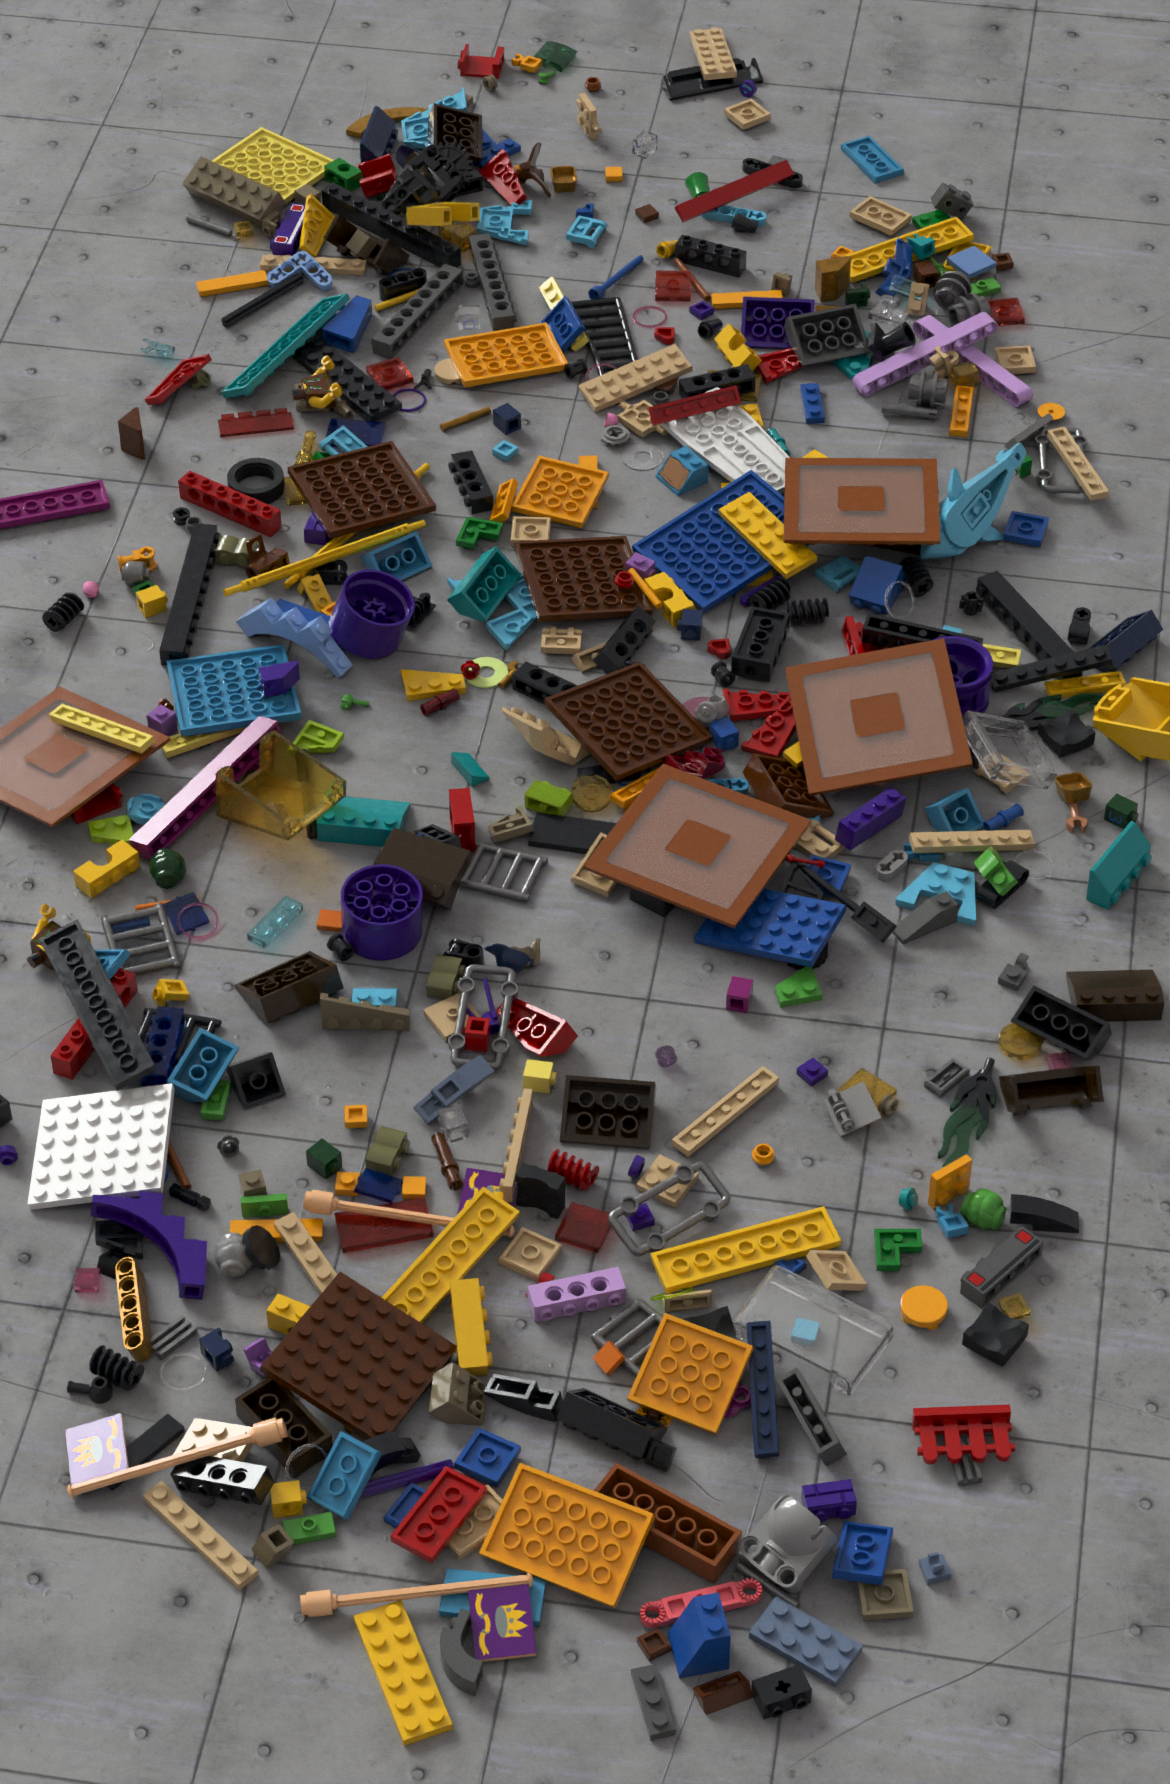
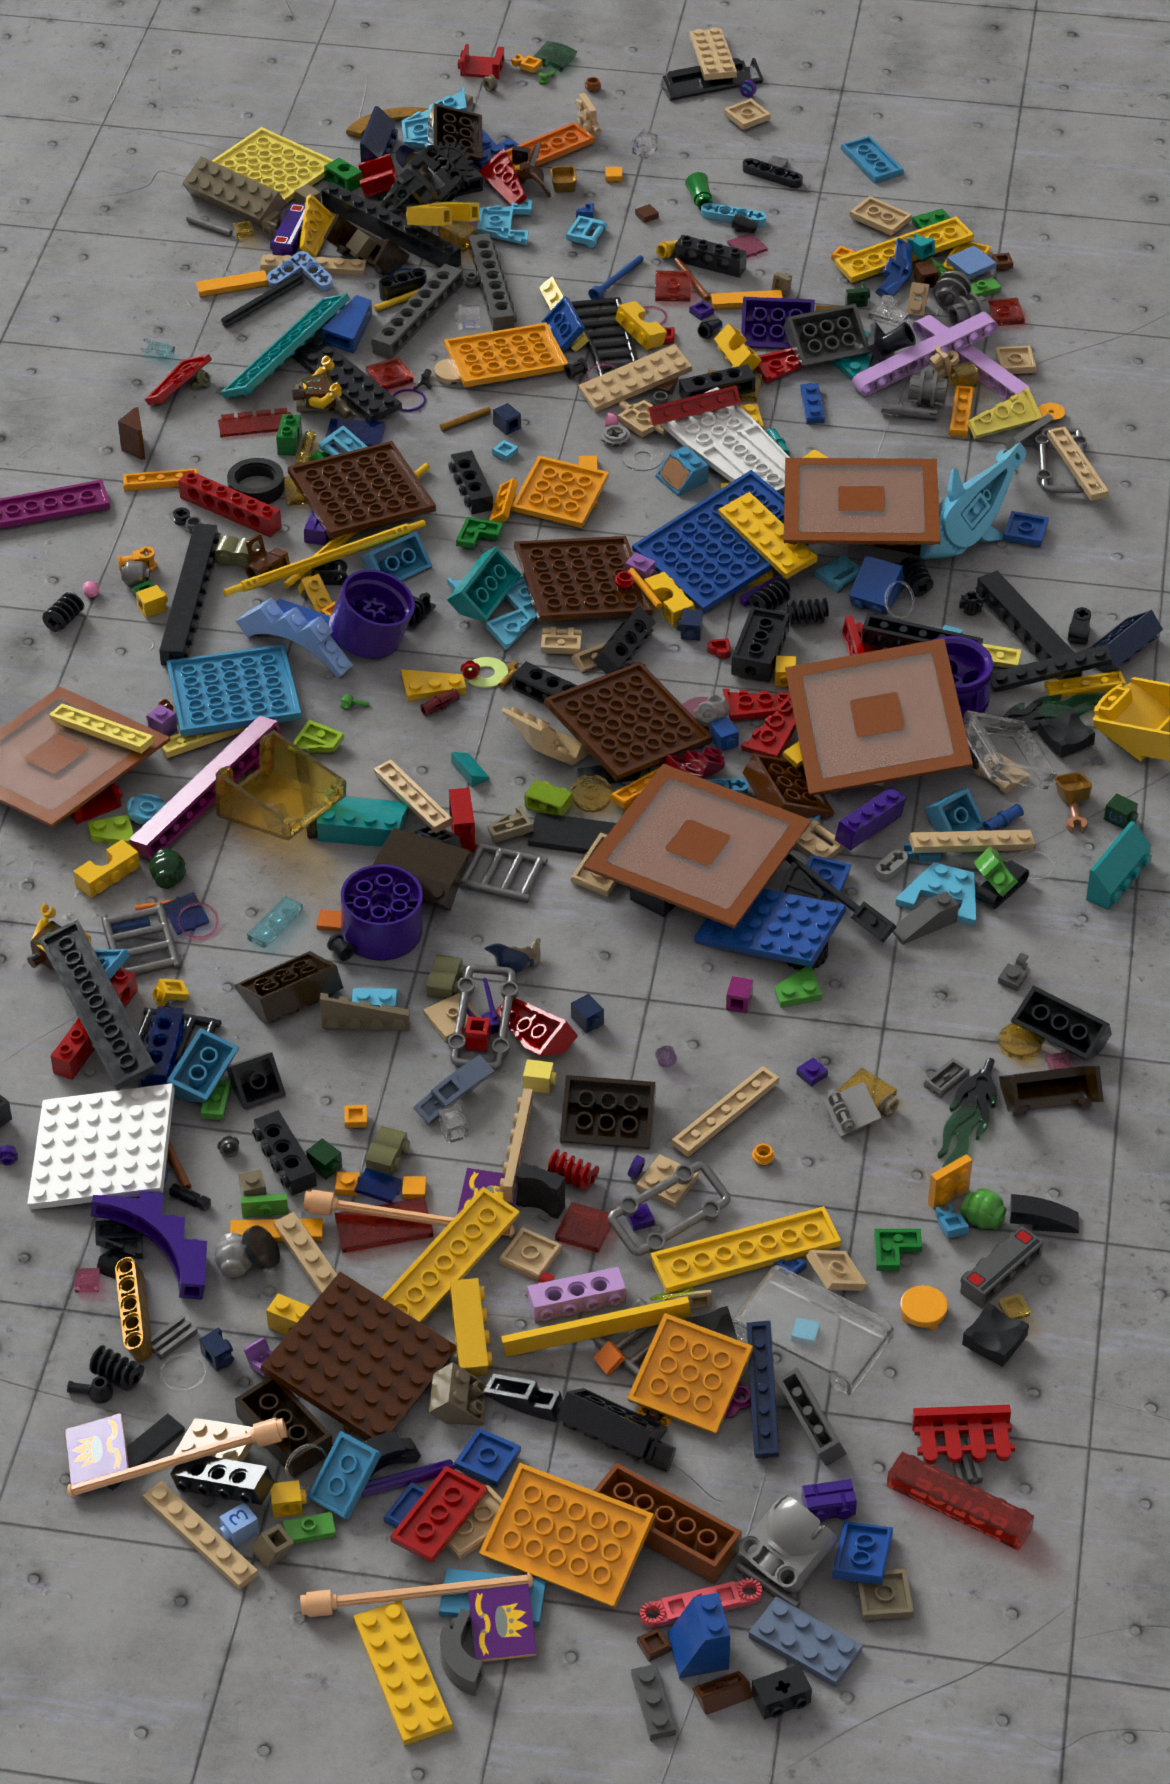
(154, 480): none -> light orange tile
(238, 1525): none -> light blue brick
(278, 678): dark purple slope -> none
(284, 1152): none -> black brick
(289, 434): none -> green brick
(413, 796): none -> tan plate
(449, 1167): reddish brown pin -> none
(469, 952): black piece -> none
(520, 154): none -> black plate
(530, 529): tan plate -> none
(557, 143): none -> orange plate
(587, 1013): none -> dark blue brick
(594, 1327): none -> yellow tile
(647, 334): none -> yellow arch
(722, 674): black bush -> none
(734, 191): red tile -> none
(748, 243): none -> clear pink piece
(780, 673): none -> yellow brick
(790, 858): red hinge -> none
(832, 277): pearl gold slope -> none
(901, 286): clear light blue tile -> none
(908, 1198): teal plate -> none
(934, 1568): sand blue tile -> none
(952, 201): dark grey brick -> none
(960, 1500): none -> clear red brick
(1011, 414): none -> light yellow wing
(1025, 467): green slope -> none
(1117, 994): dark brown slope -> none

